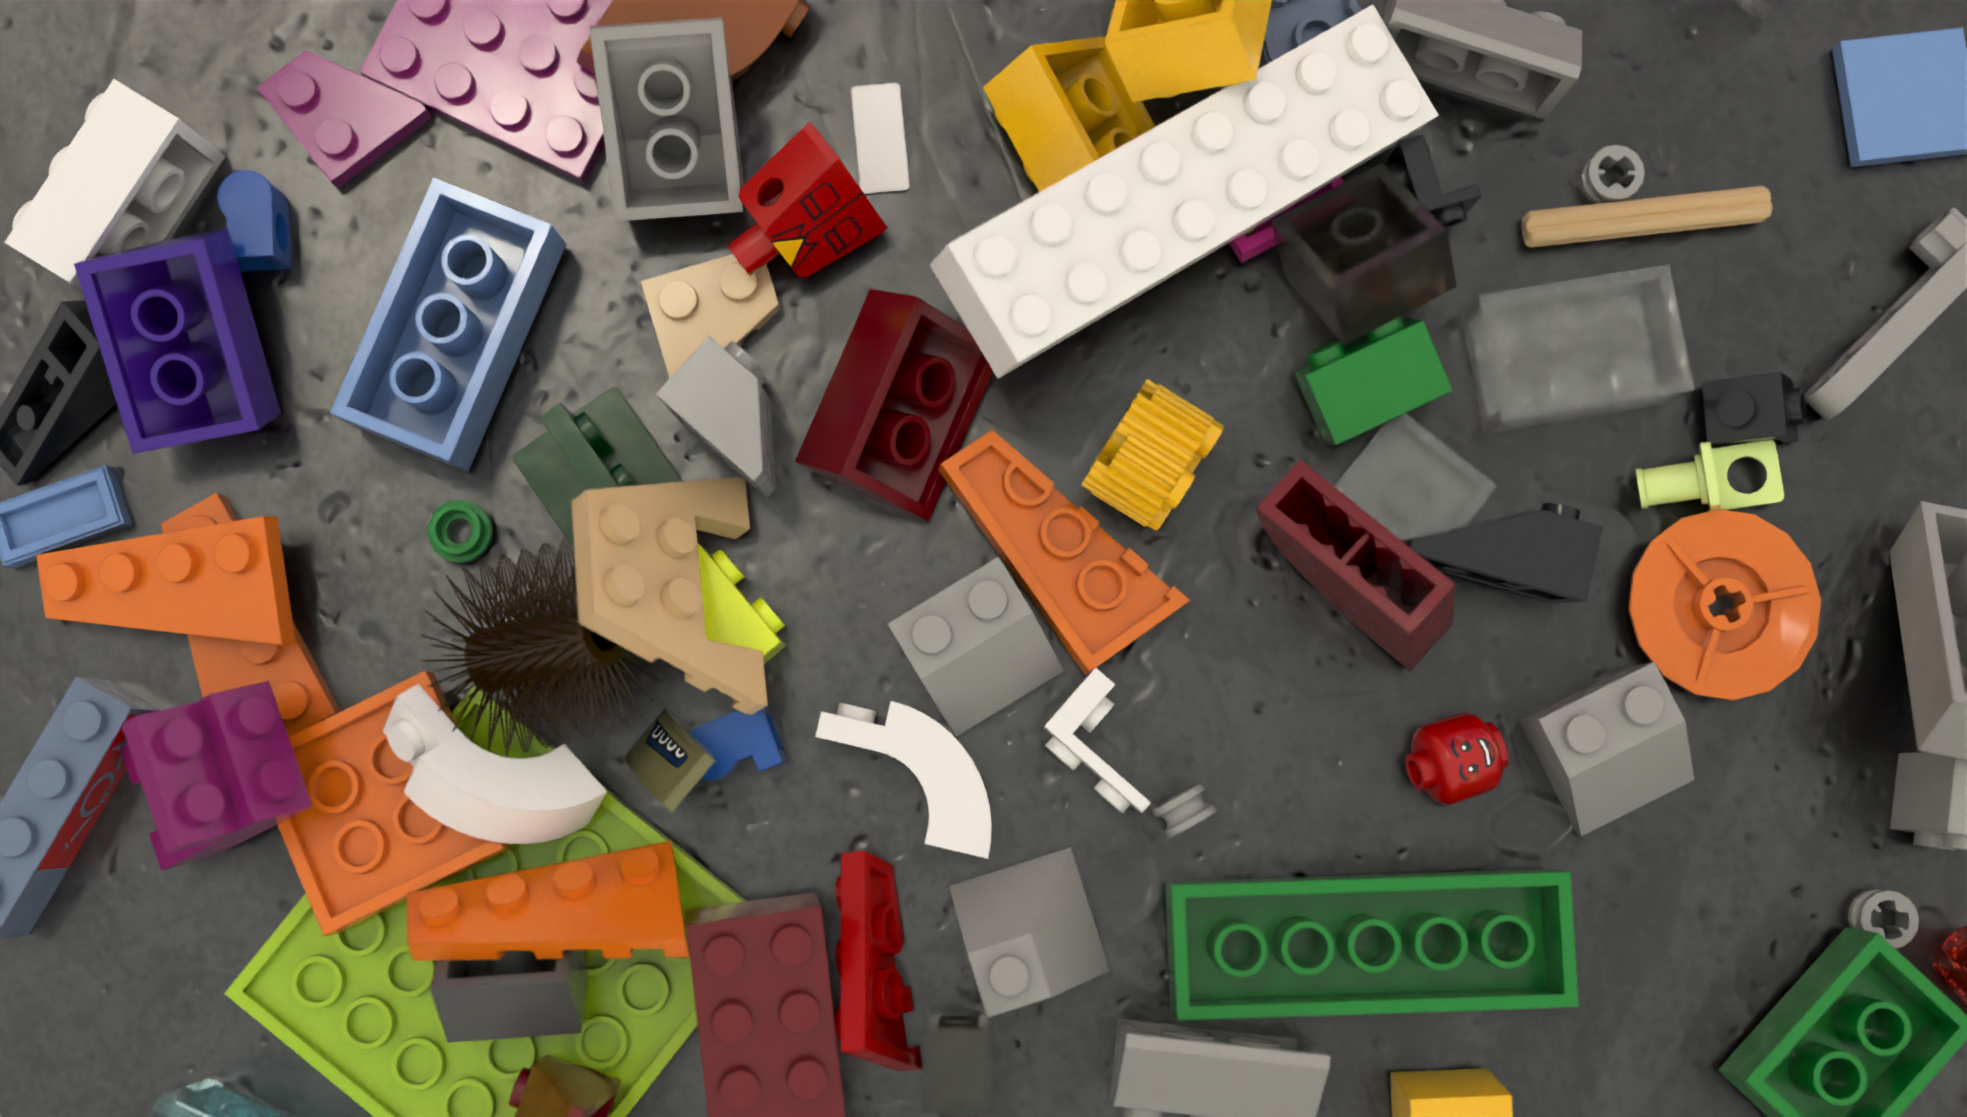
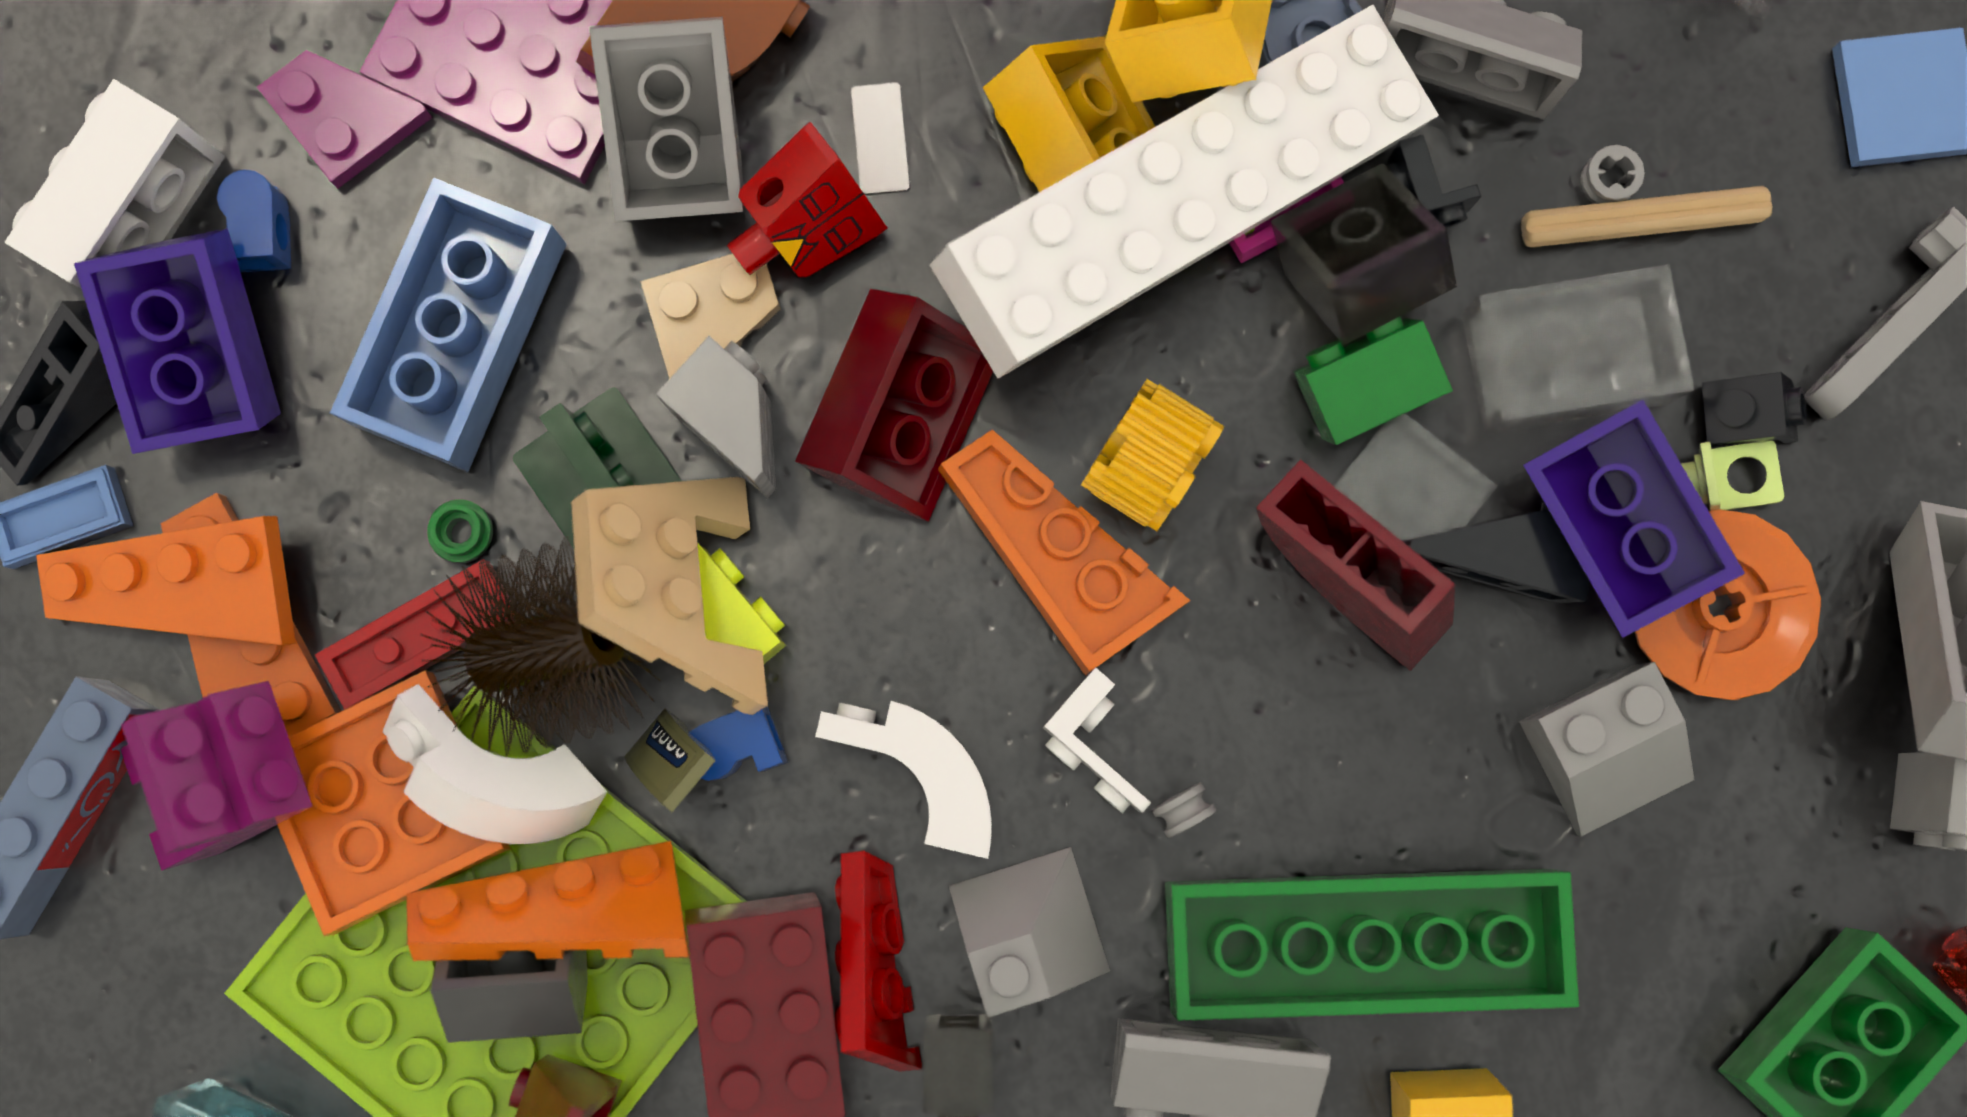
(393, 644): none -> red plate
(976, 646): light grey slope -> none
(1456, 758): red head -> none
(1633, 519): none -> dark purple slope
(1905, 911): light grey bush -> none

